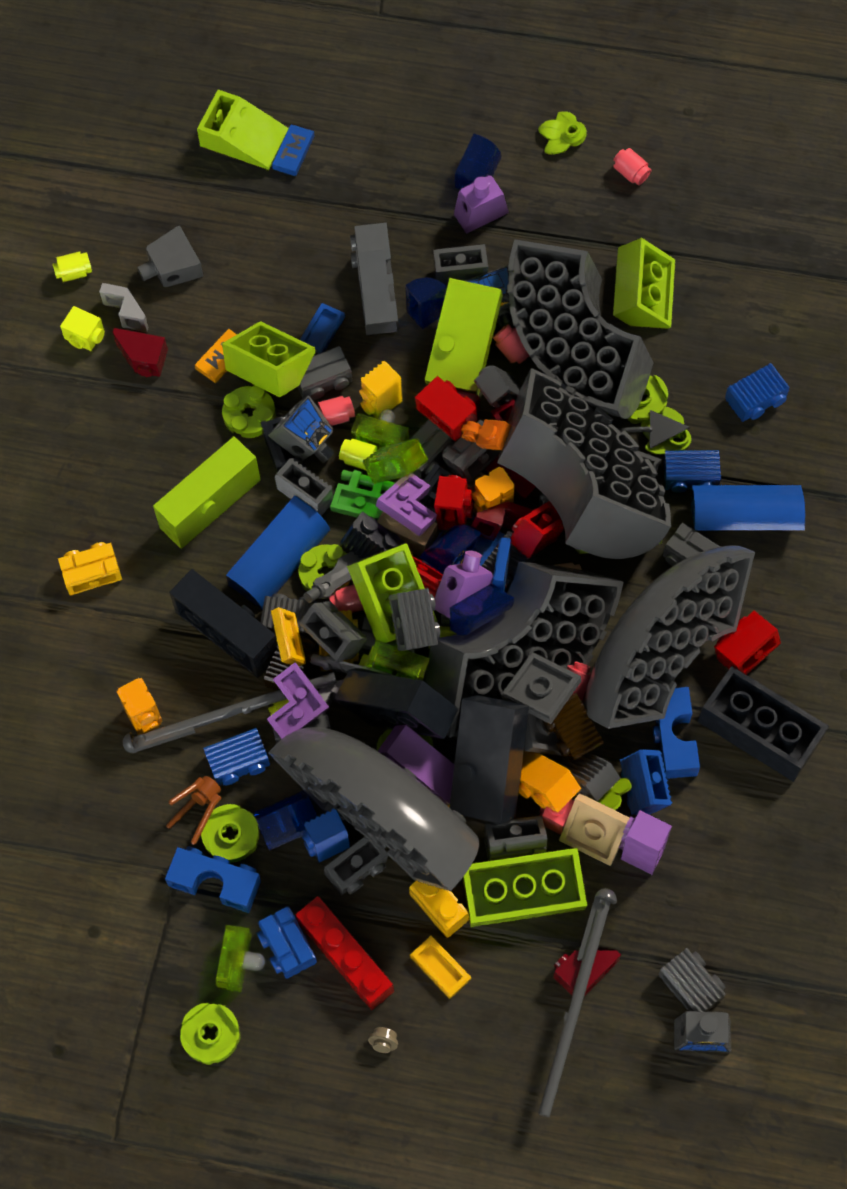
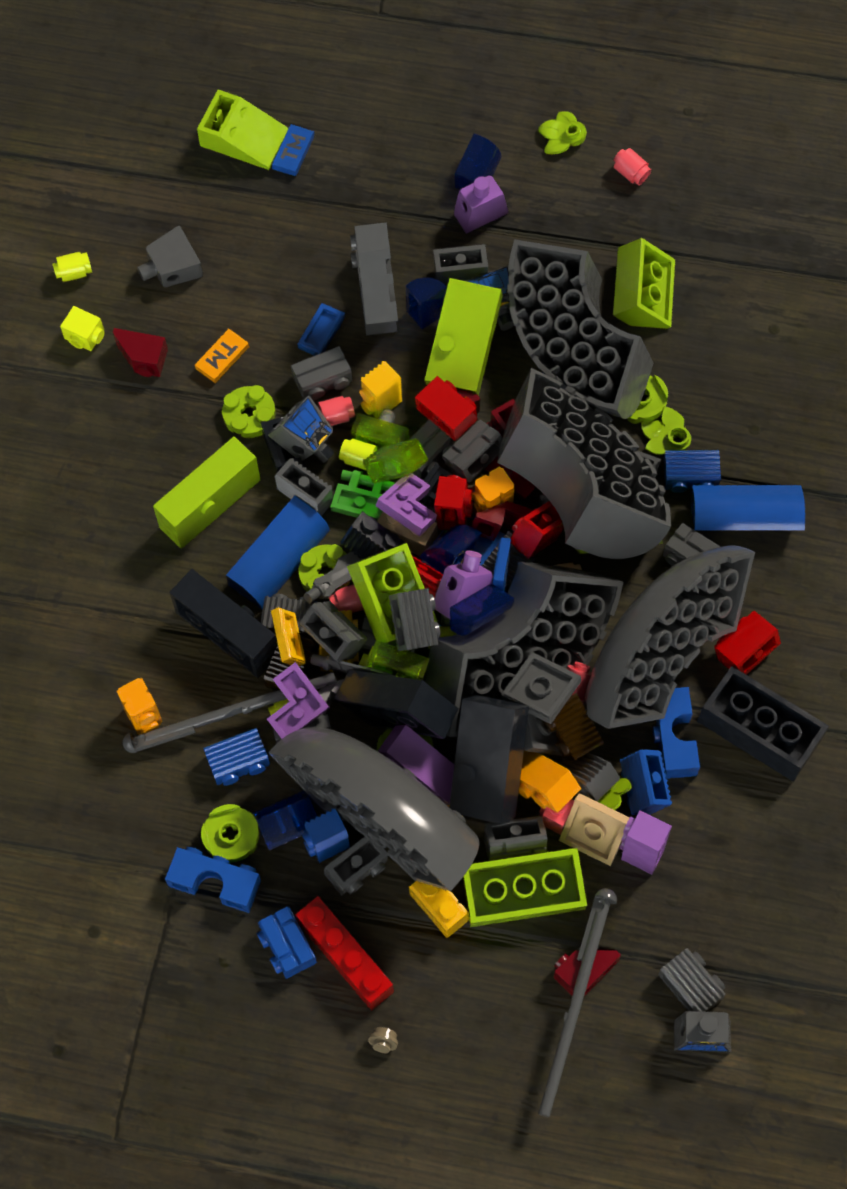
(89, 568): yellow brick -> none
(130, 312): light grey slope -> none
(204, 791): dark orange plant -> none
(210, 1050): lime plate -> none
(236, 958): clear neon green piece -> none
(268, 358): lime slope -> none
(440, 967): yellow tile -> none
(489, 436): orange plate -> none
(497, 385): dark grey brick -> none
(510, 344): coral brick -> none
(660, 428): dark grey piece -> none
(757, 393): blue brick -> none

